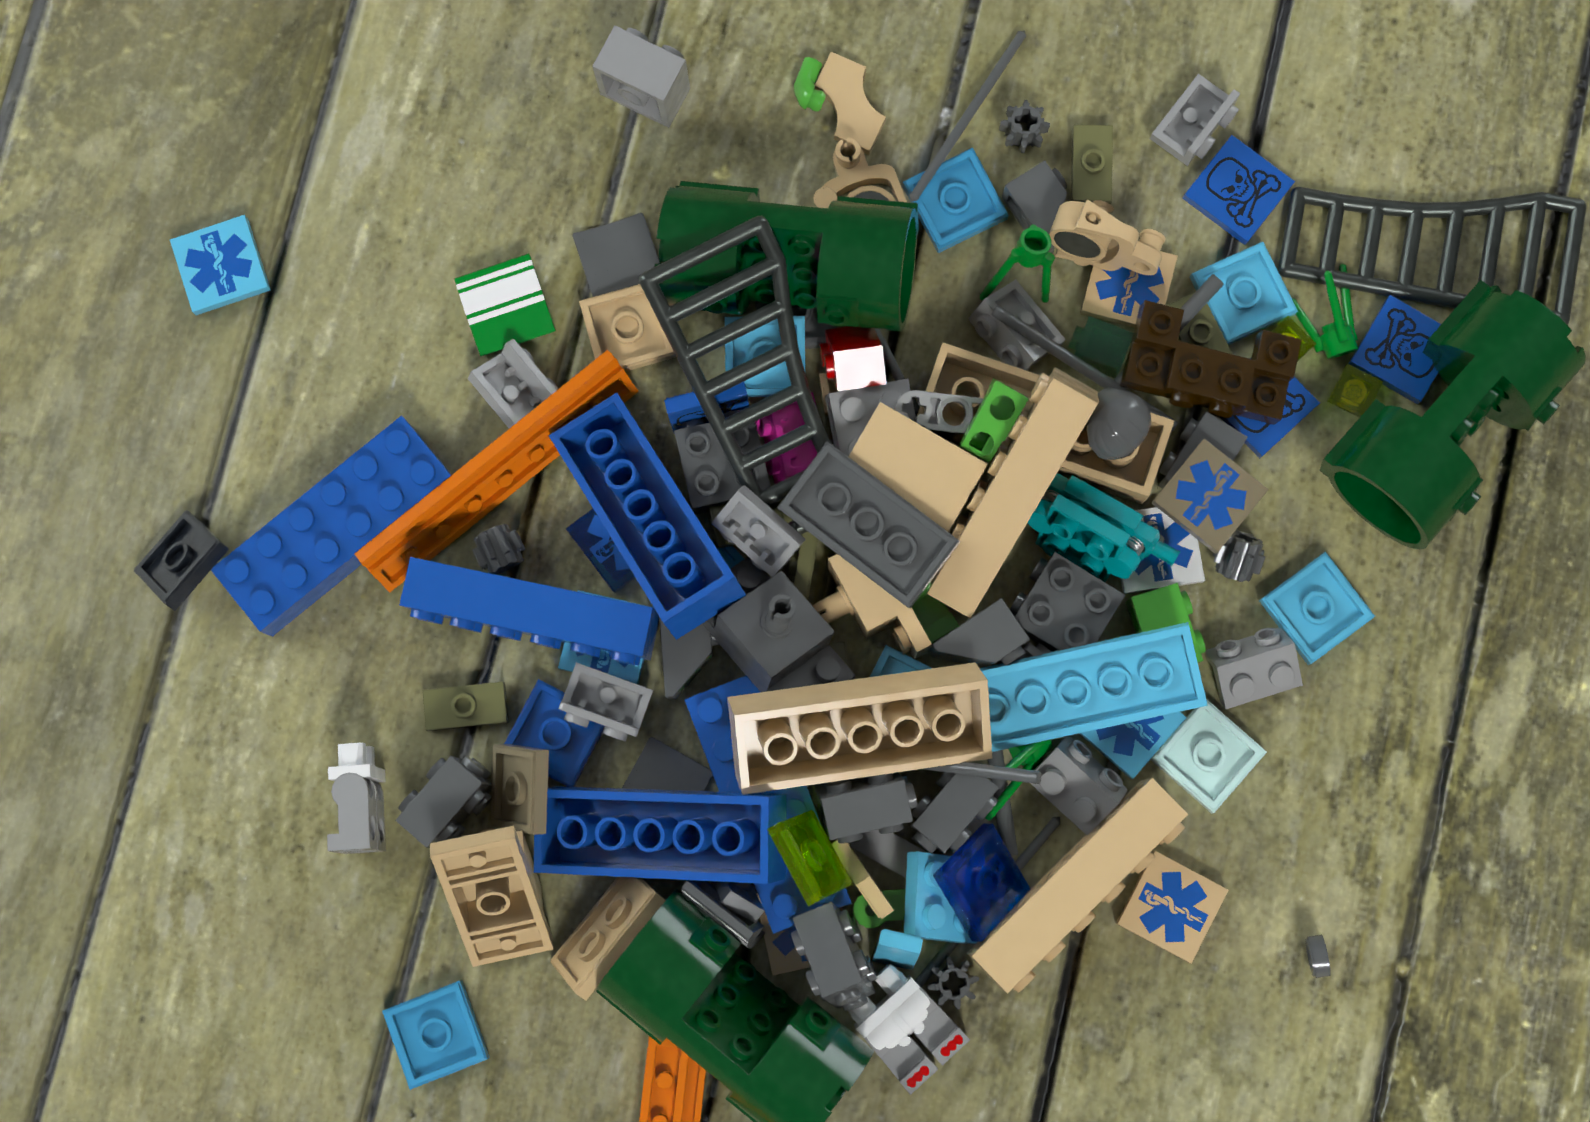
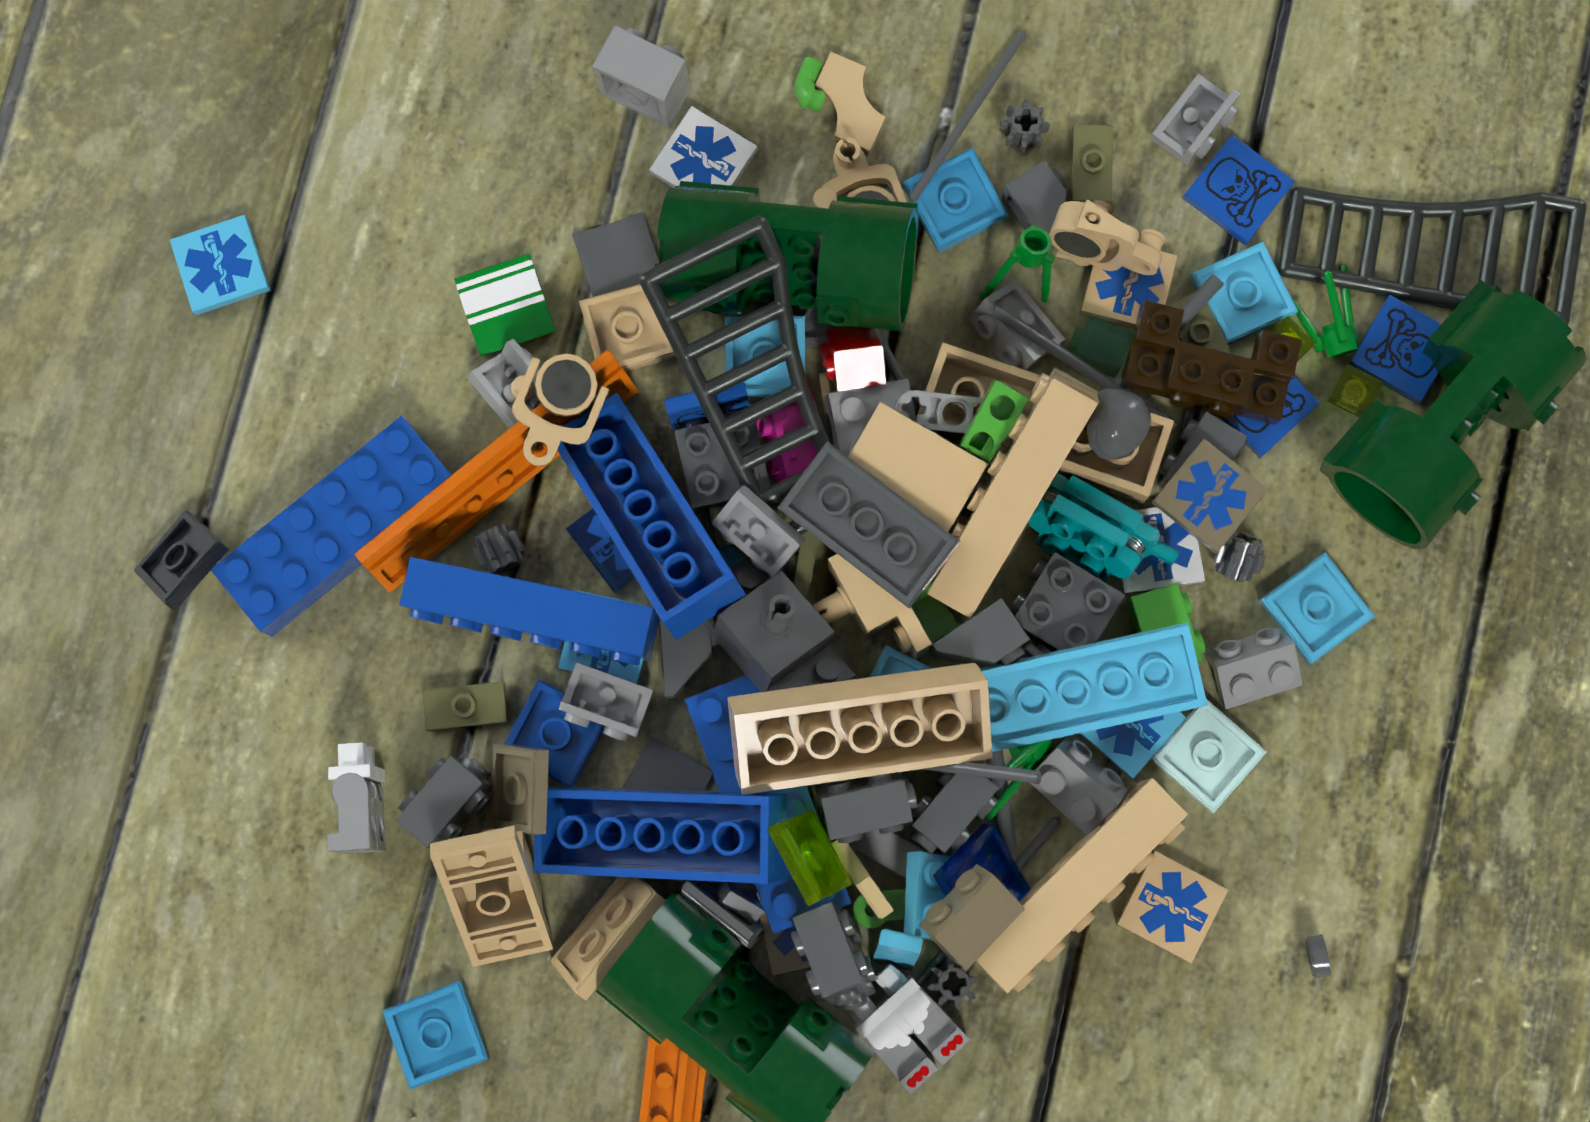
(565, 389): none -> tan piece
(703, 153): none -> tile
(971, 916): none -> dark tan brick

